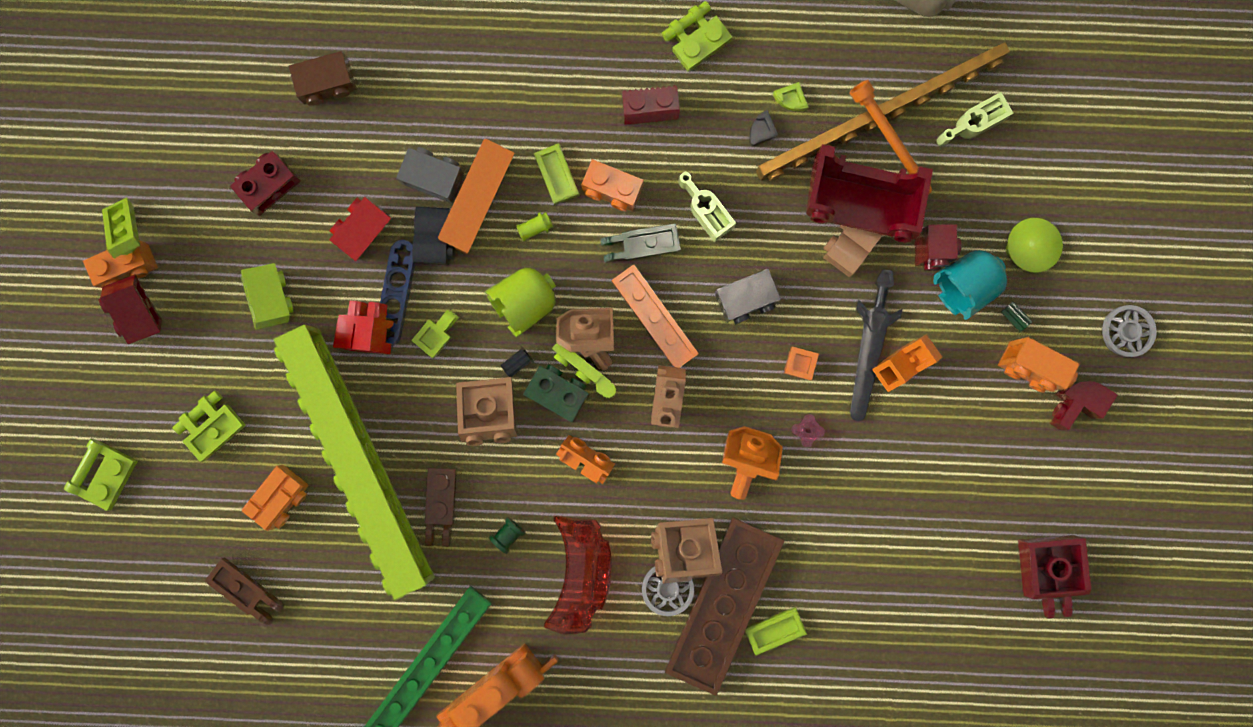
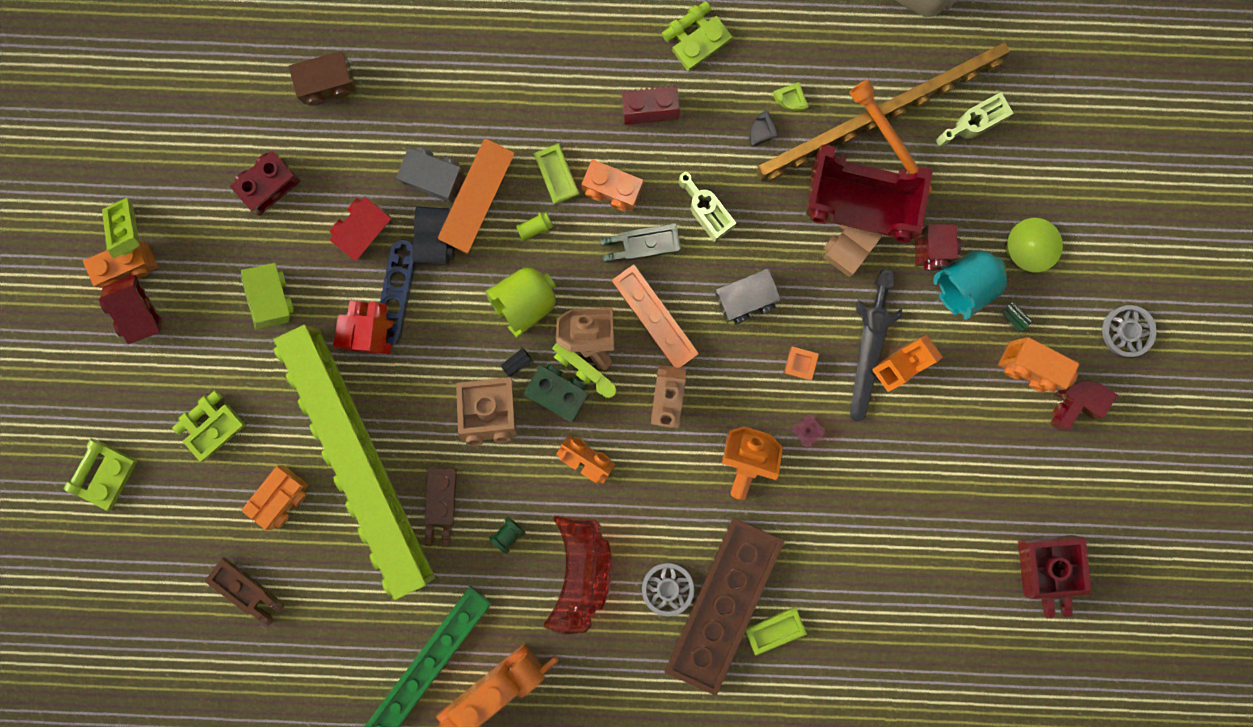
(433, 335): lime plate -> none
(686, 550): medium nougat plate -> none

